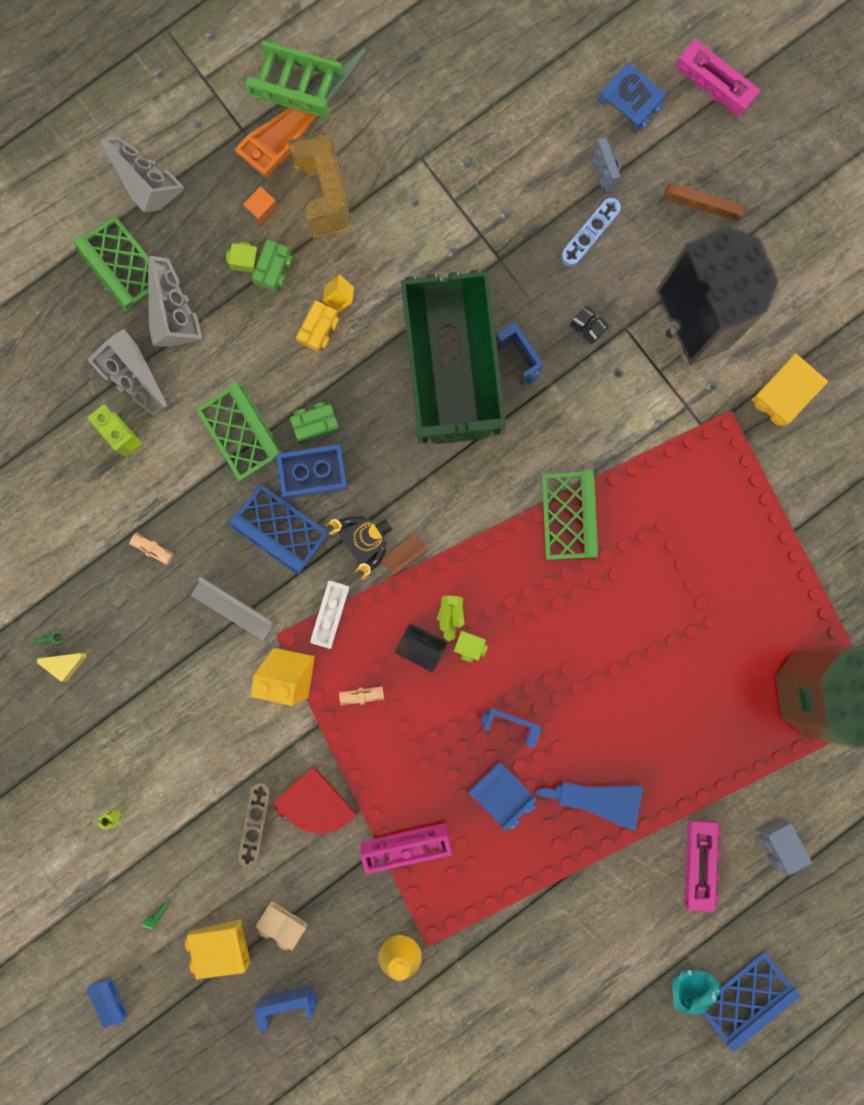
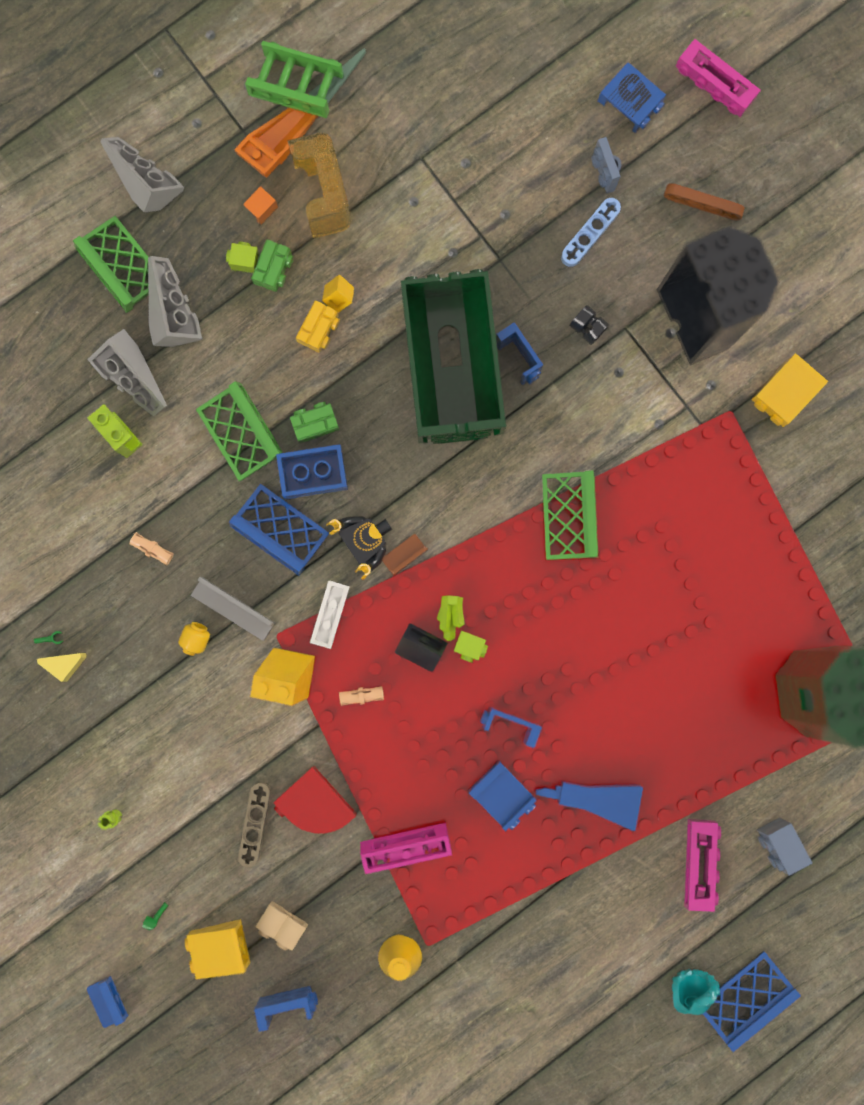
(194, 638): none -> yellow head

